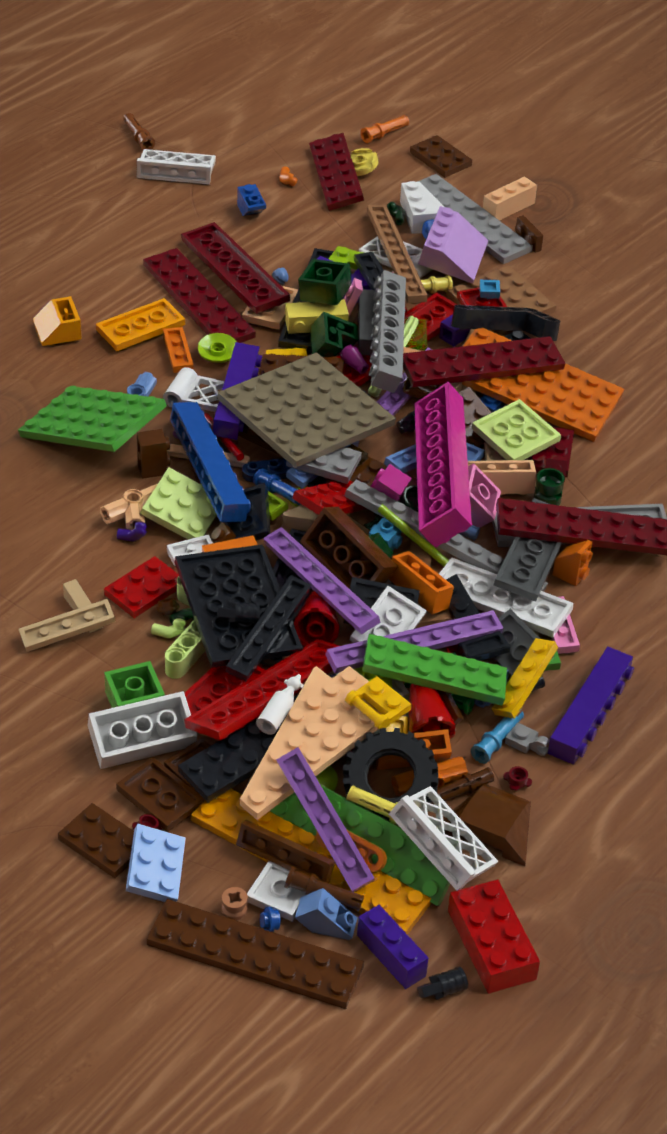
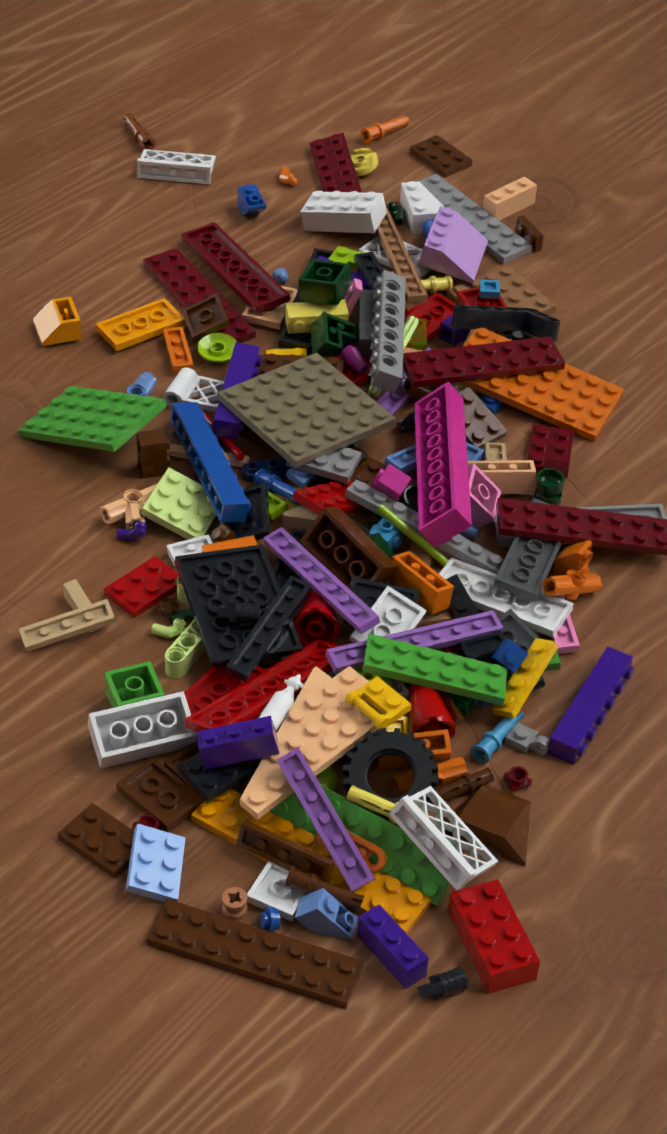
(206, 317): none -> reddish brown plate
(238, 742): none -> dark purple brick
(343, 212): none -> white brick
(509, 655): none -> blue brick
(516, 431): yellowish green plate -> none
(572, 584): none -> orange piece

